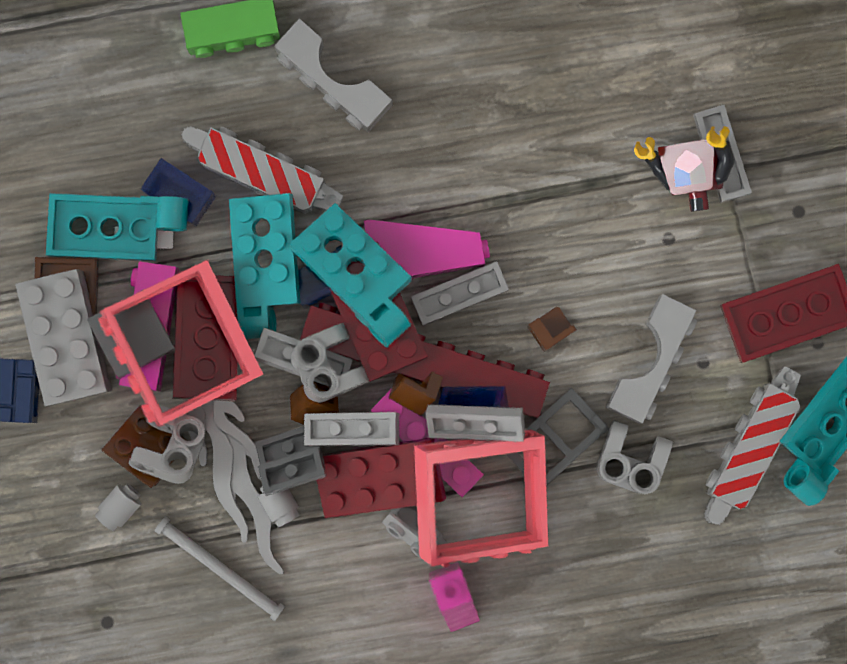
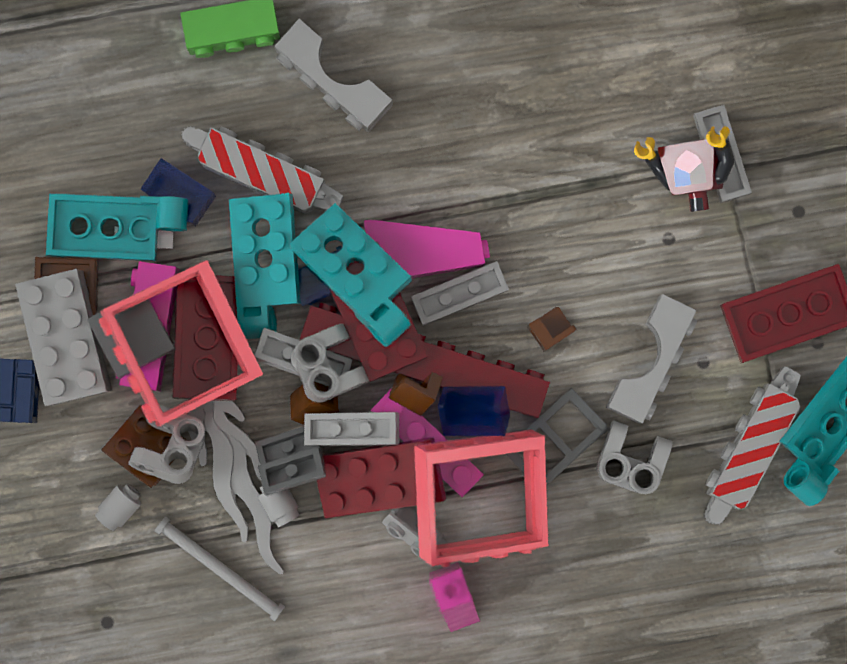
(475, 423): light grey plate -> none

